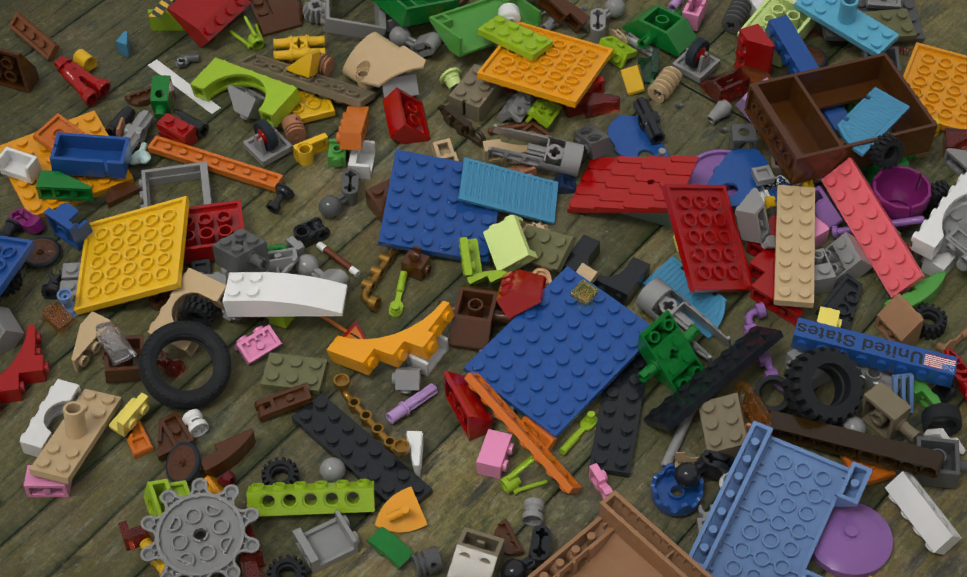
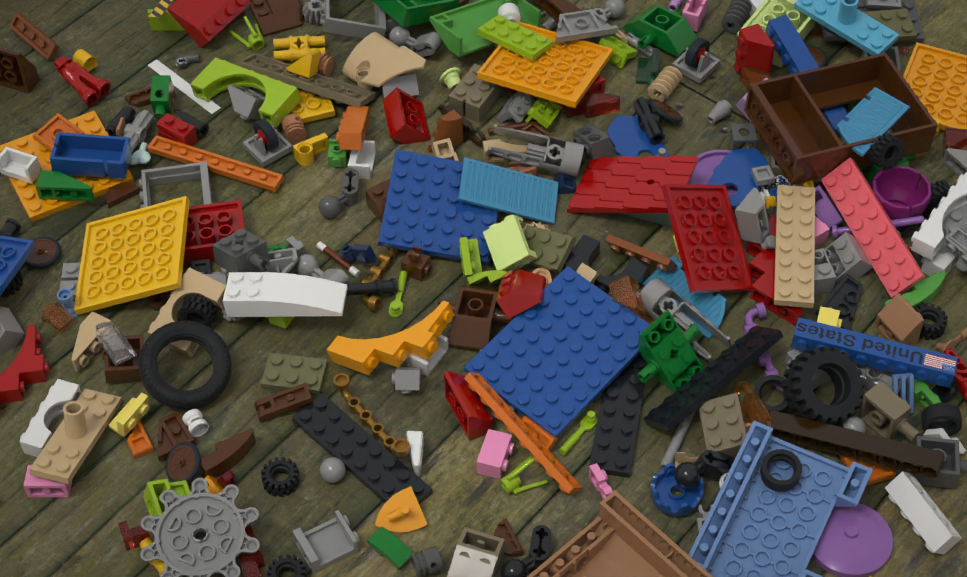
(29, 222): magenta piece -> none
(50, 290): black piece -> none
(61, 224): blue panel -> none
(123, 44): dark azure slope -> none
(172, 367): clear red piece -> none
(258, 344): bright pink bracket -> none
(283, 192): black piece -> none
(310, 232): black piece -> none
(321, 505): lime brick -> none
(353, 332): orange piece -> none
(359, 252): none -> dark blue plate
(376, 287): none -> black pin
(404, 408): lavender axle -> none
(450, 127): none -> dark orange slope
(533, 512): light grey wheel -> none
(582, 25): none -> light grey wing
(584, 292): clear yellow plate -> none
(627, 293): none -> clear orange slope
(632, 250): none -> dark orange plate
(633, 79): yellow slope -> none
(665, 110): none -> wheel
(727, 85): clear red slope -> none
(781, 455): none -> black tyre

